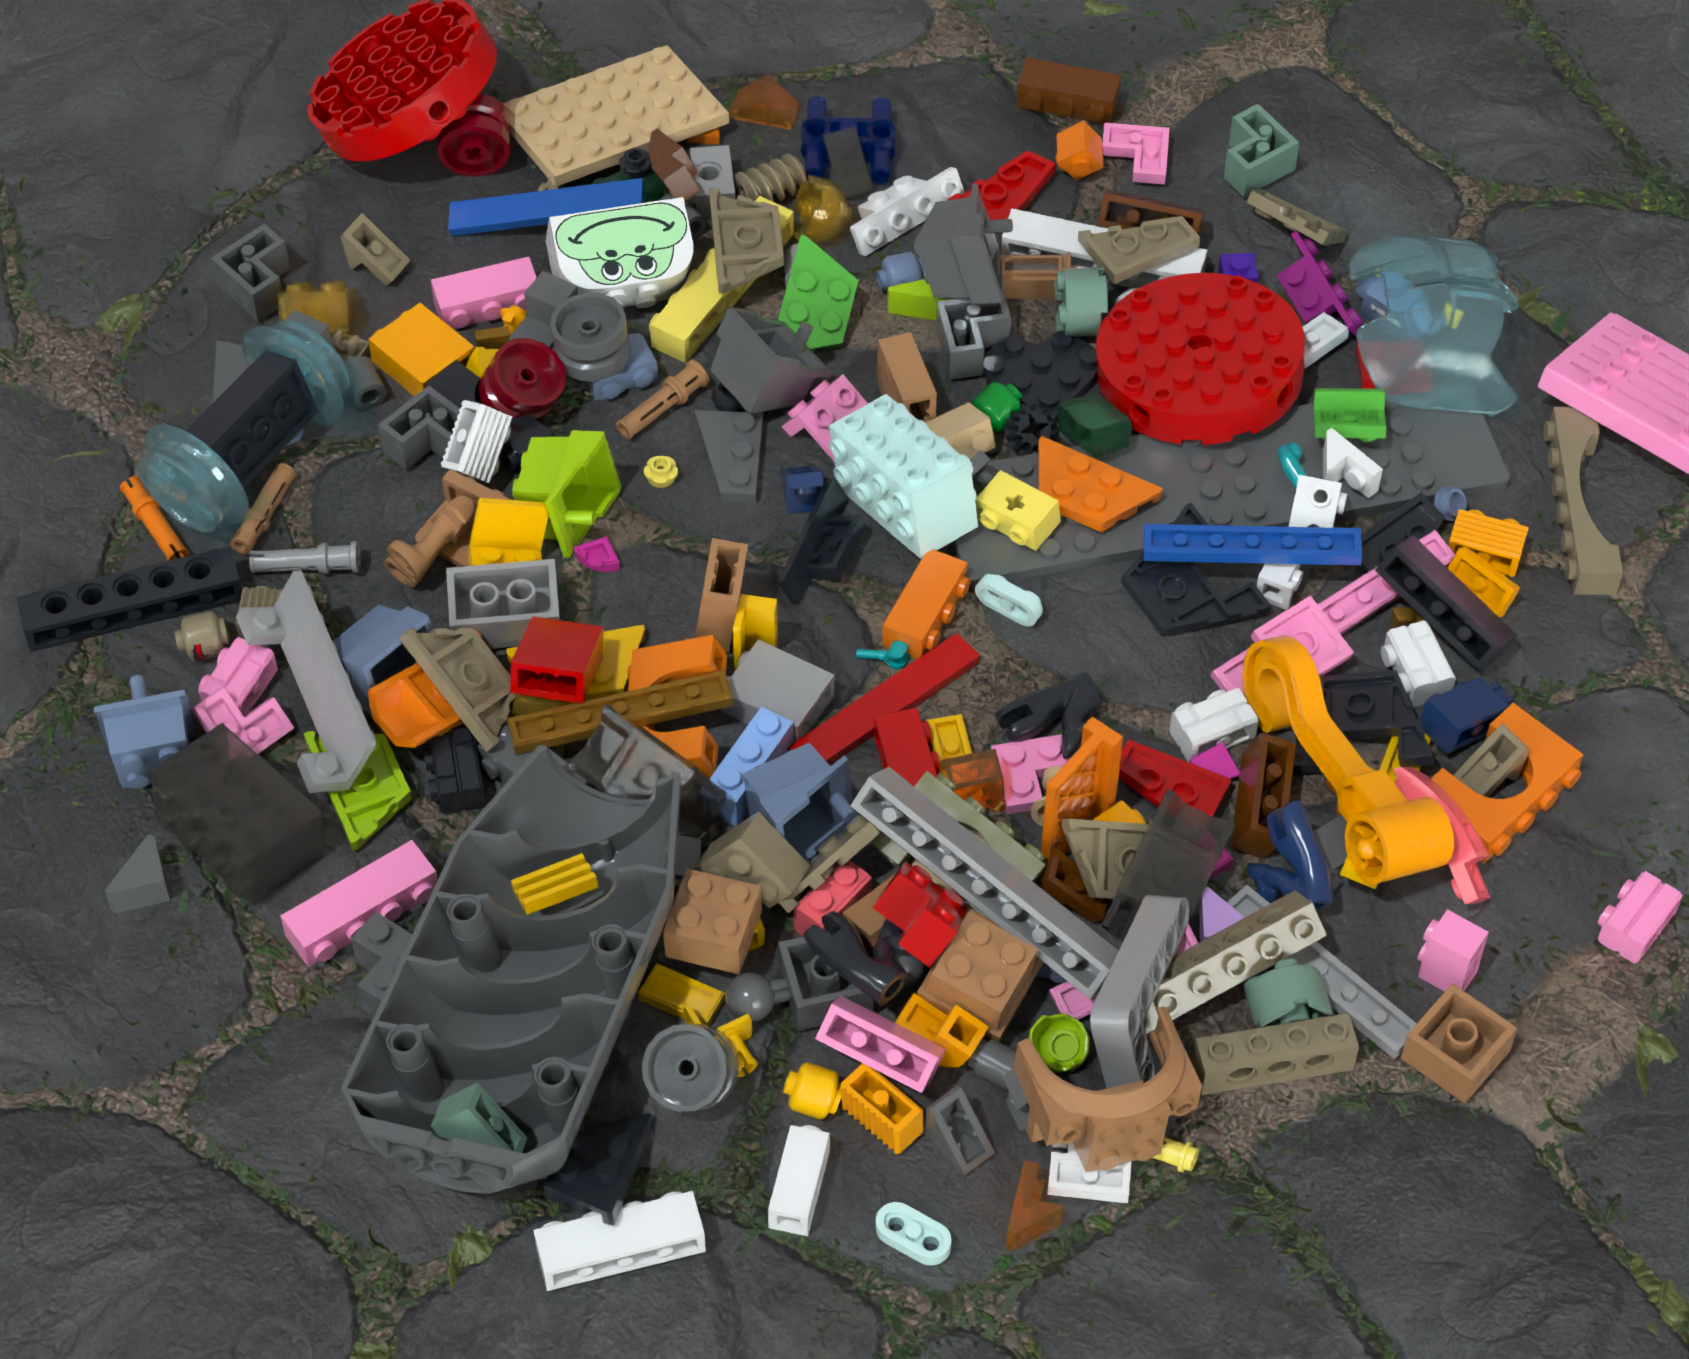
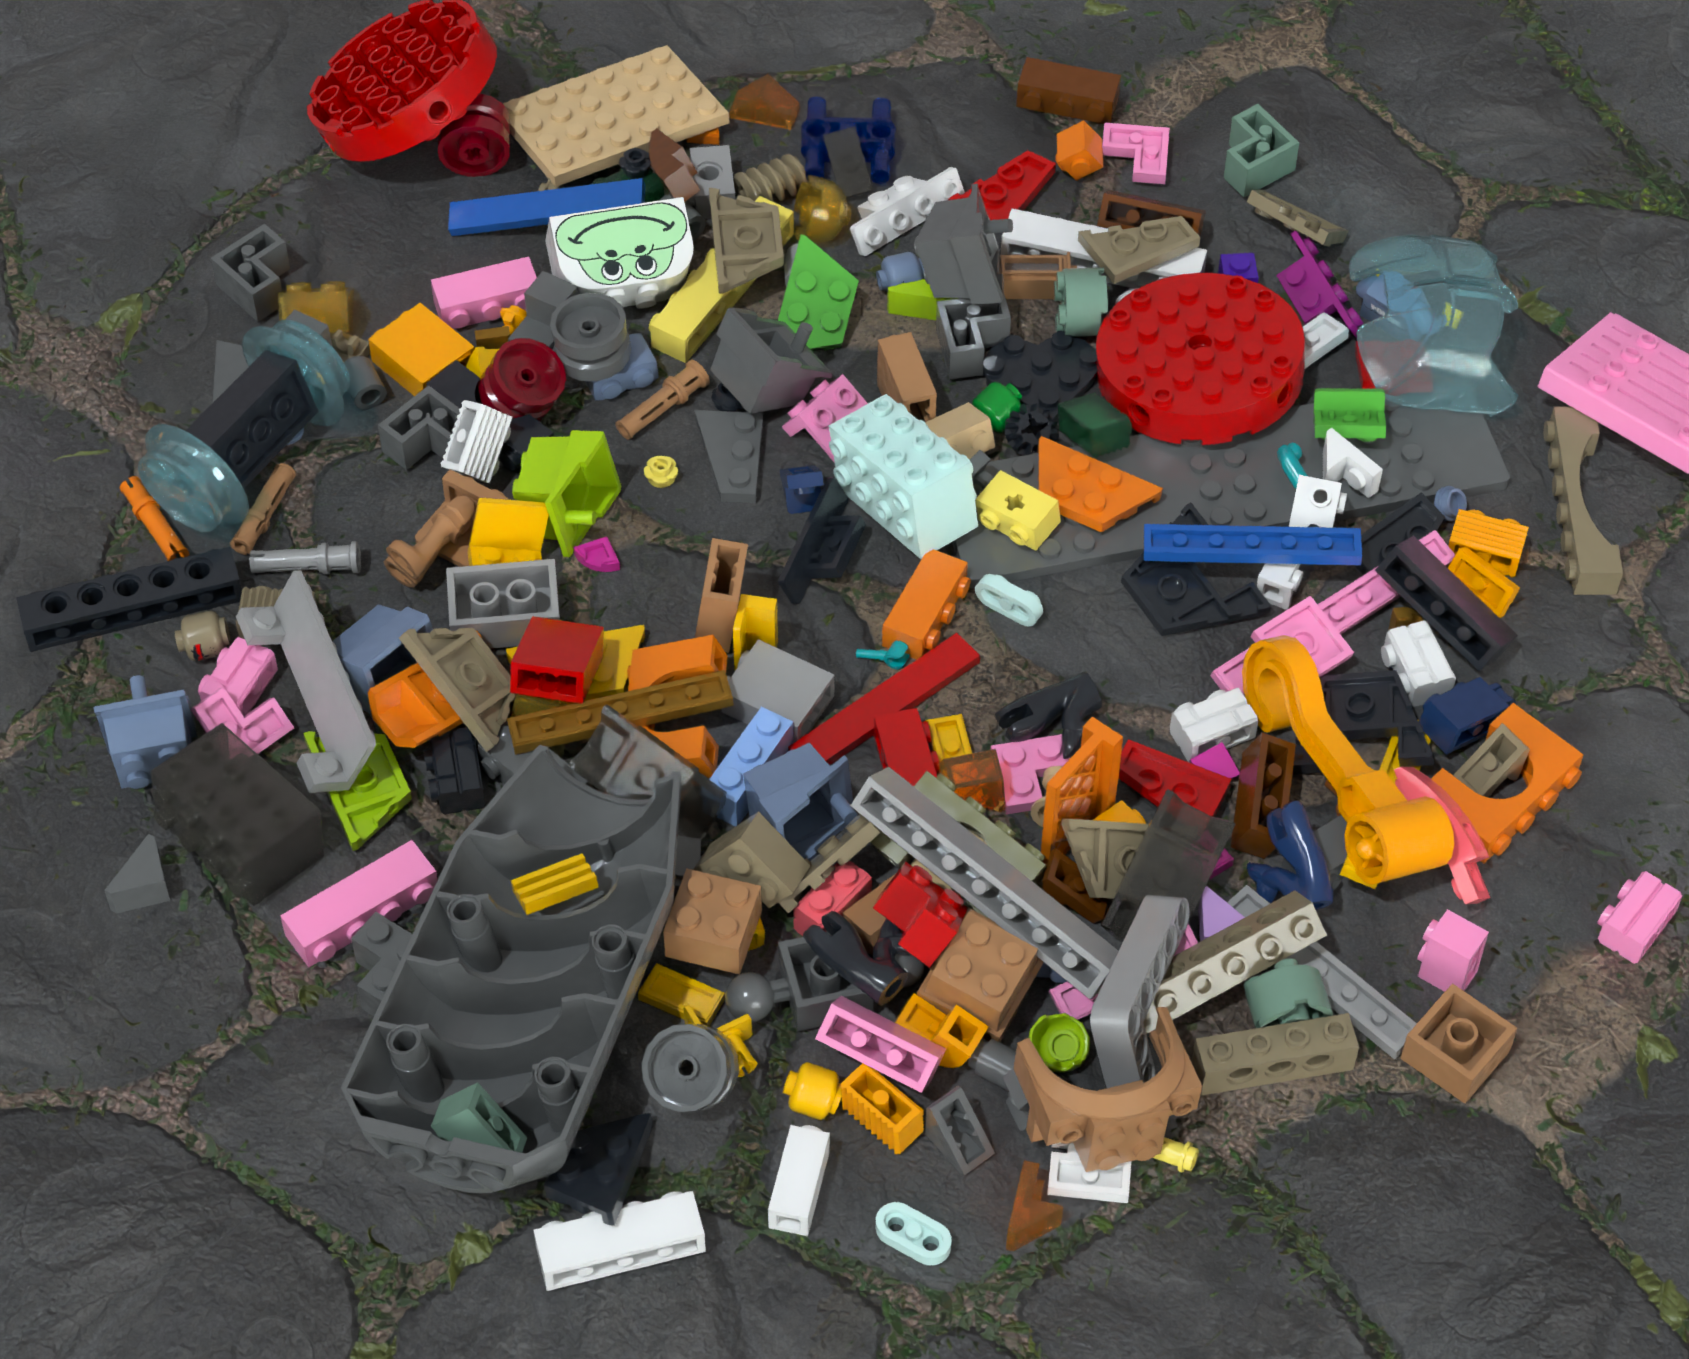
(369, 246): dark tan slope -> none

